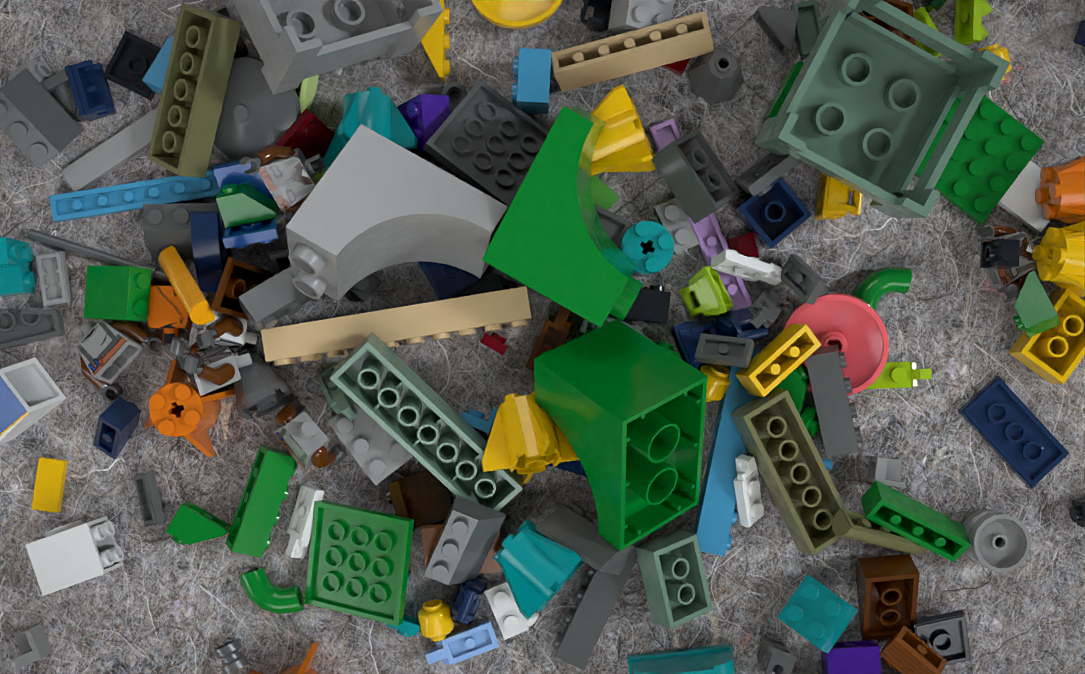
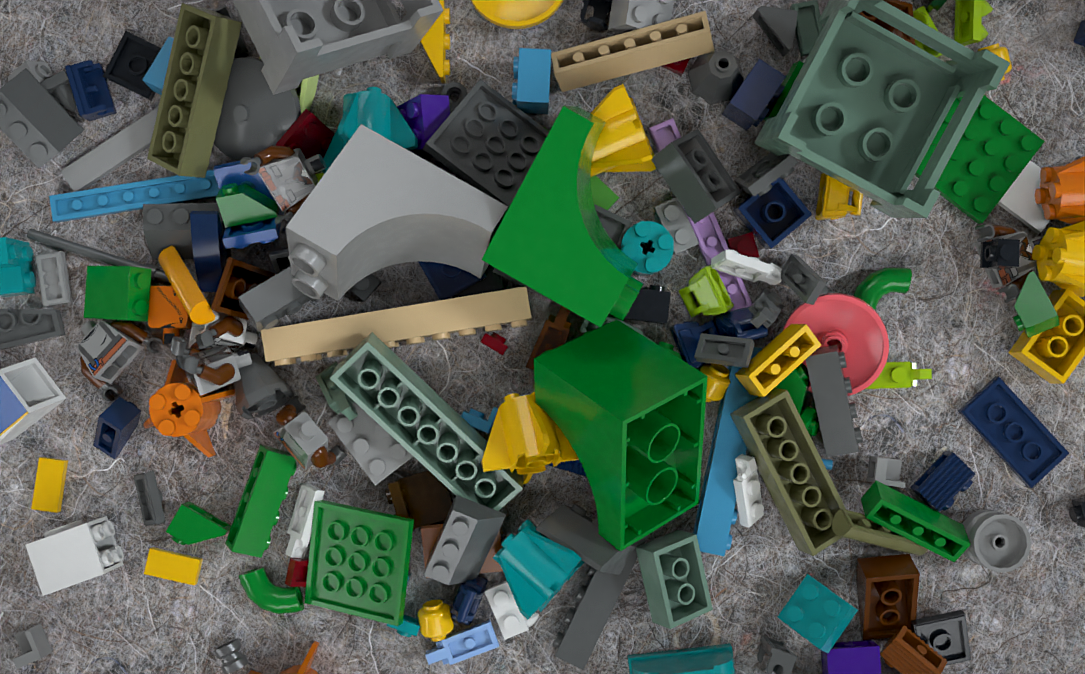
(173, 566): none -> yellow tile
(297, 572): none -> dark red plate
(750, 101): none -> dark blue brick
(943, 481): none -> dark blue brick

